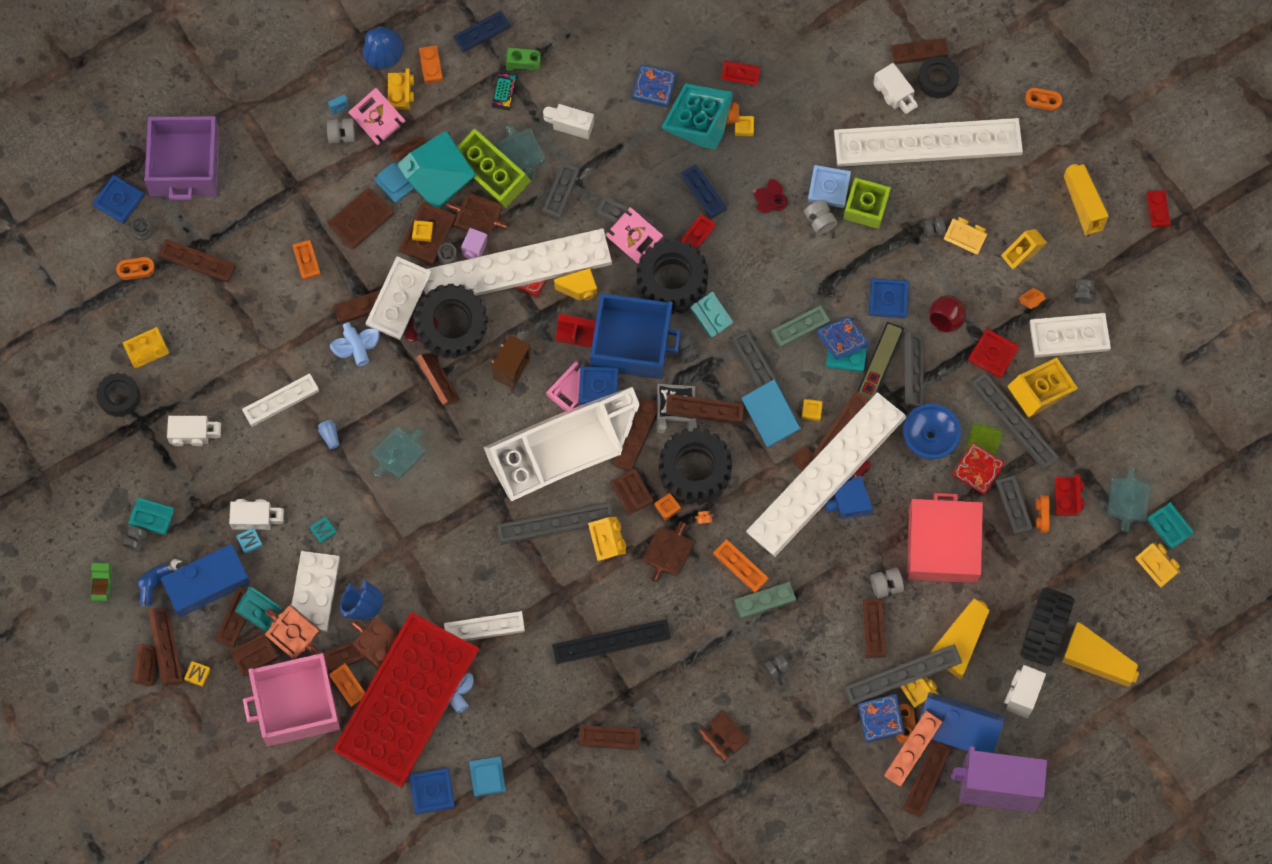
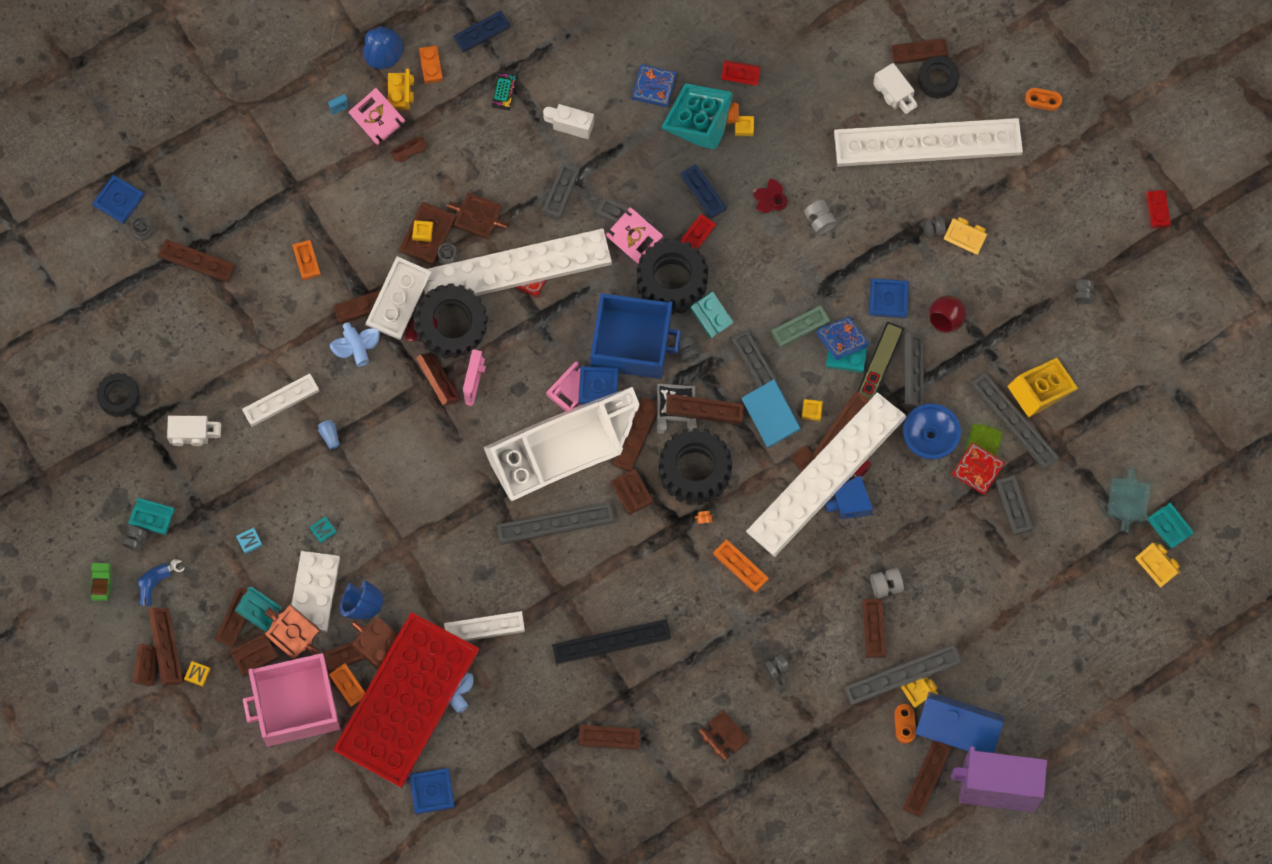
(135, 266): orange plate -> none
(145, 347): yellow bracket -> none
(182, 157): medium lavender container -> none
(205, 580): blue brick -> none
(254, 515): white brick -> none
(334, 132): light grey wheel -> none
(360, 218): copper plate -> none
(394, 182): dark azure piece -> none
(398, 452): clear light blue plate -> none
(437, 169): teal slope -> none
(473, 375): none -> bright pink container
(474, 244): lavender brick -> none
(487, 776): dark azure piece -> none
(493, 169): lime brick -> none
(511, 361): reddish brown brick -> none
(522, 59): bright green leg -> none
(522, 150): clear light blue plate -> none
(575, 330): red panel -> none
(577, 285): yellow slope -> none
(607, 538): yellow bracket -> none
(667, 506): orange plate -> none
(668, 551): copper plate -> none
(765, 600): sand green plate -> none
(829, 185): light blue plate -> none
(866, 203): lime brick -> none
(881, 718): blue tile -> none
(913, 748): plate -> none
(944, 540): coral container -> none
(964, 634): yellow slope -> none
(993, 353): red tile -> none
(1024, 248): yellow slope -> none
(1026, 688): white brick -> none
(1032, 298): orange plate -> none
(1042, 521): orange plate -> none
(1047, 626): black tyre -> none
(1068, 496): red bracket -> none
(1069, 335): white plate -> none
(1085, 199): yellow slope -> none
(1098, 657): yellow slope -> none

